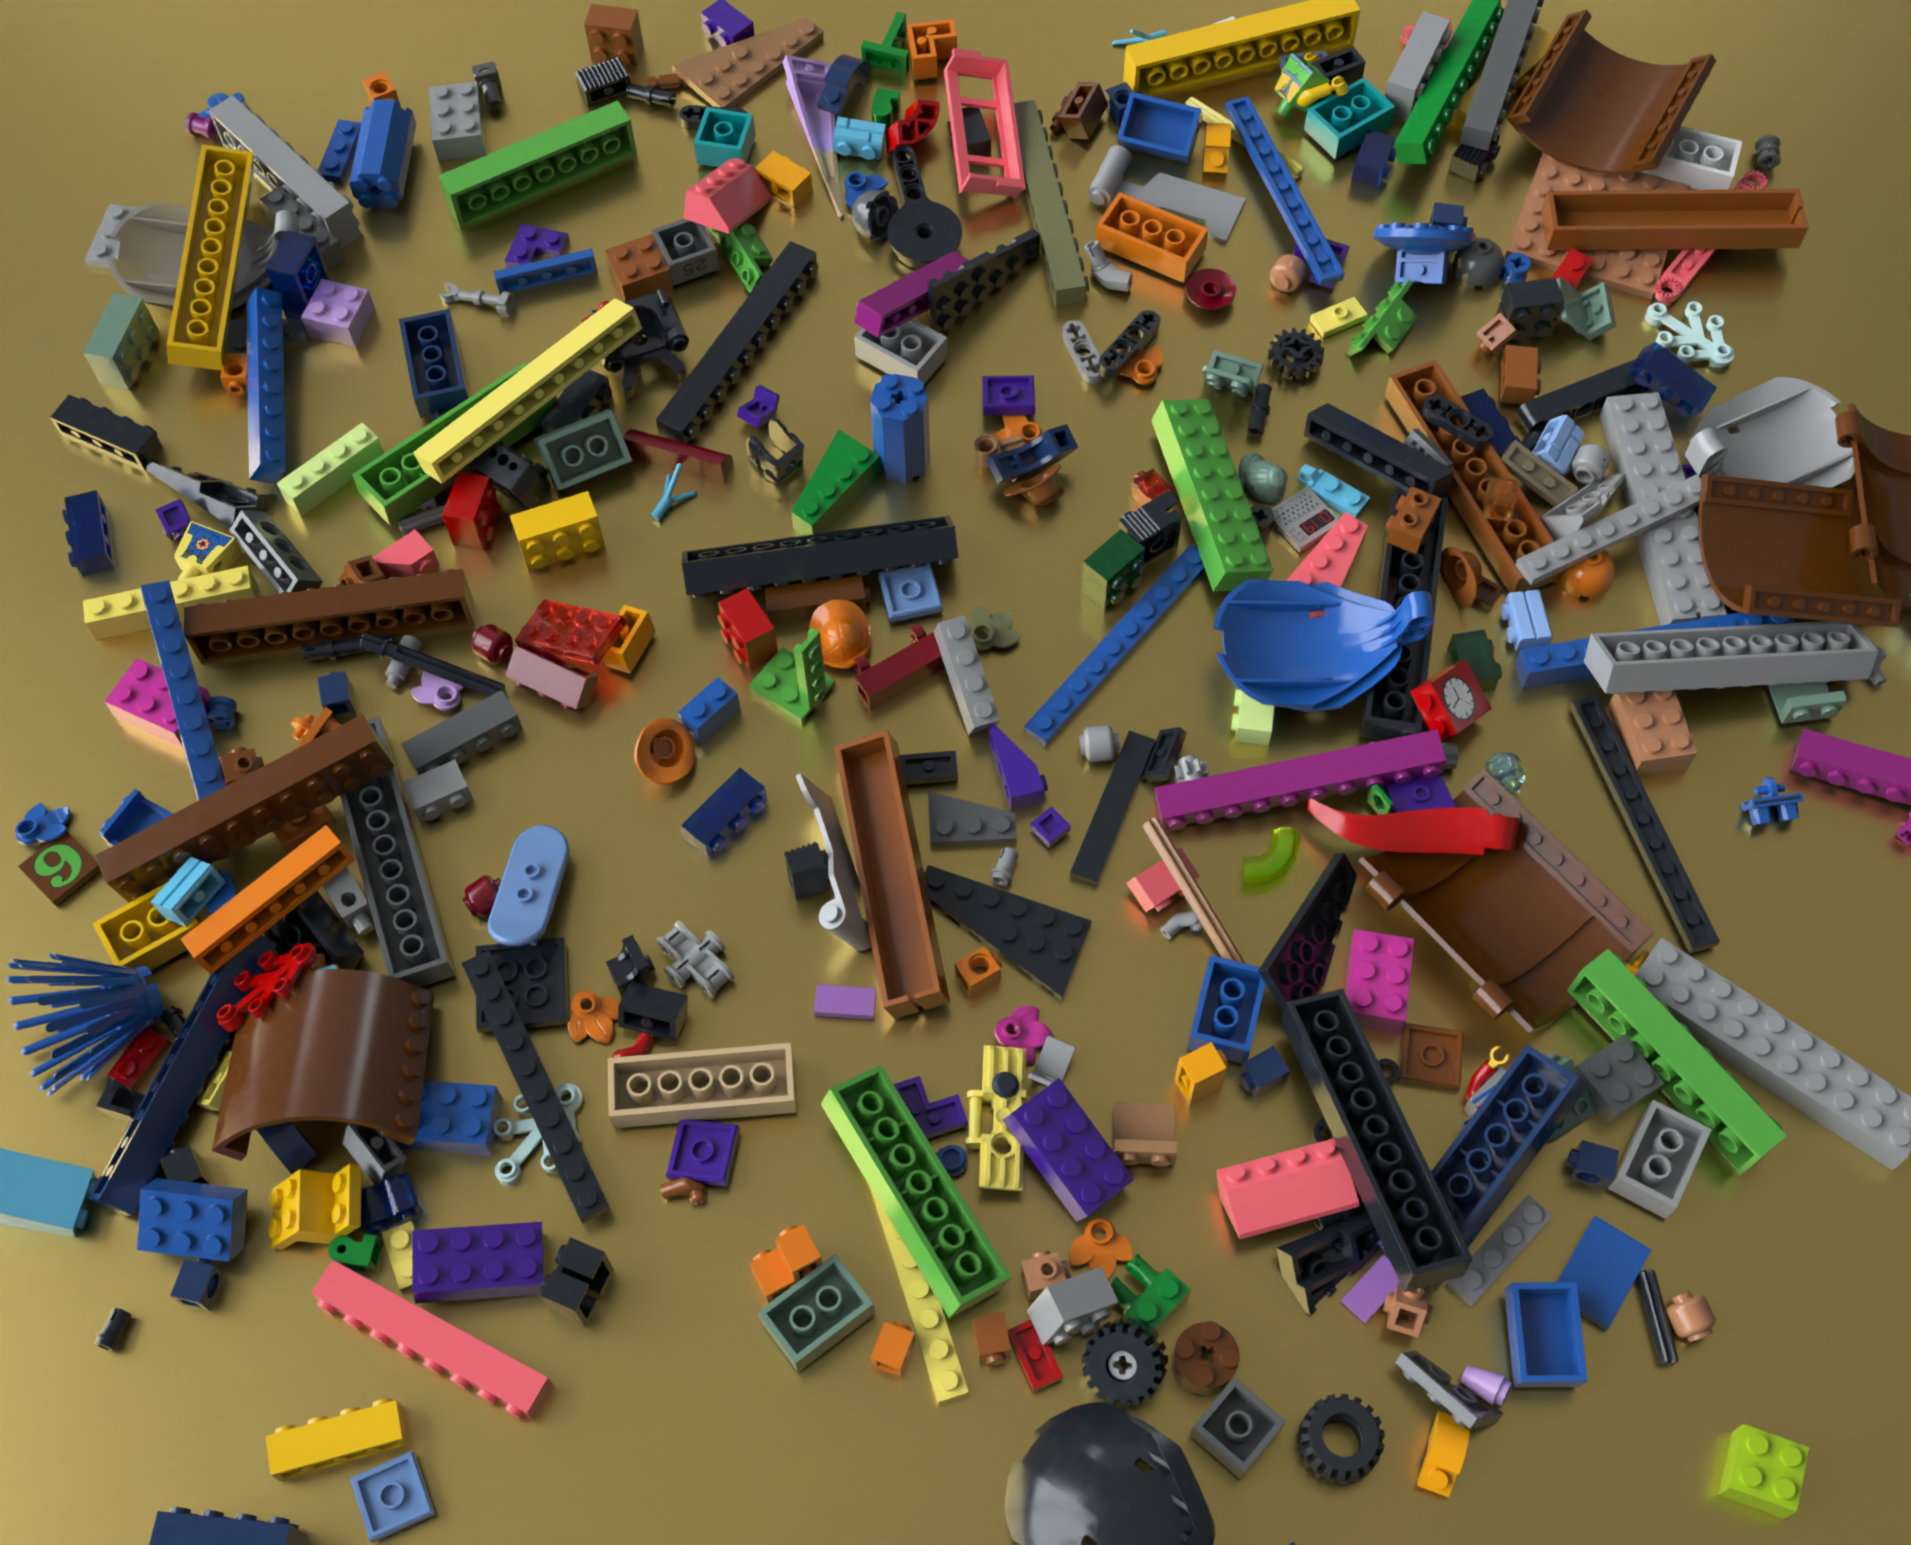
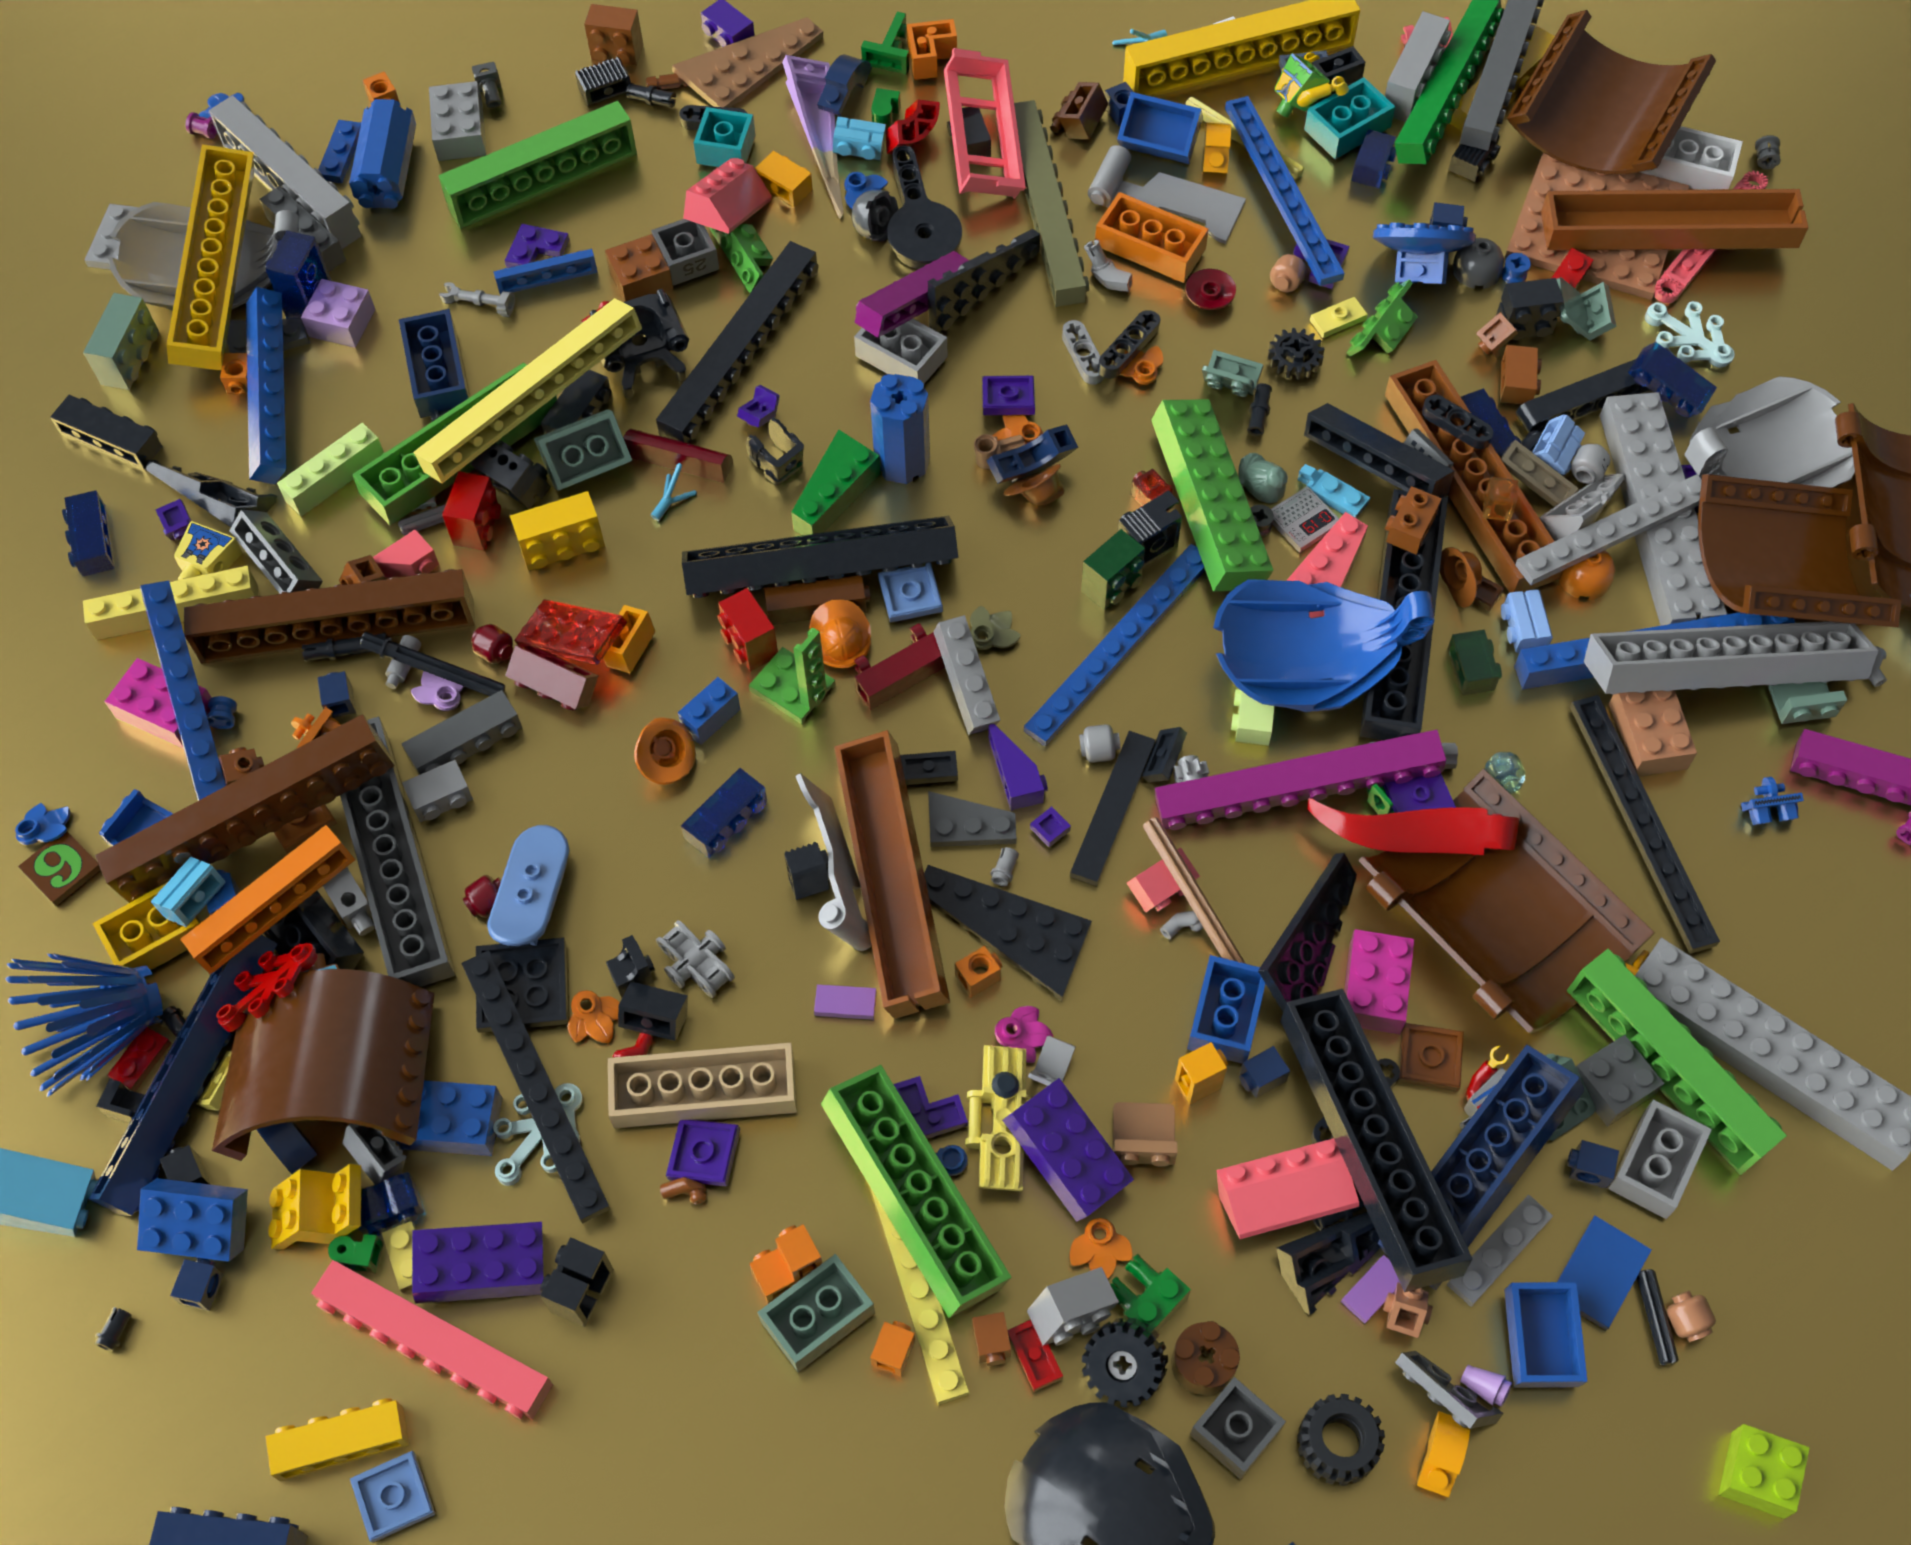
(1043, 1271): nougat brick -> none
(1275, 861): clear neon green cylinder -> none
(1451, 700): red brick -> none

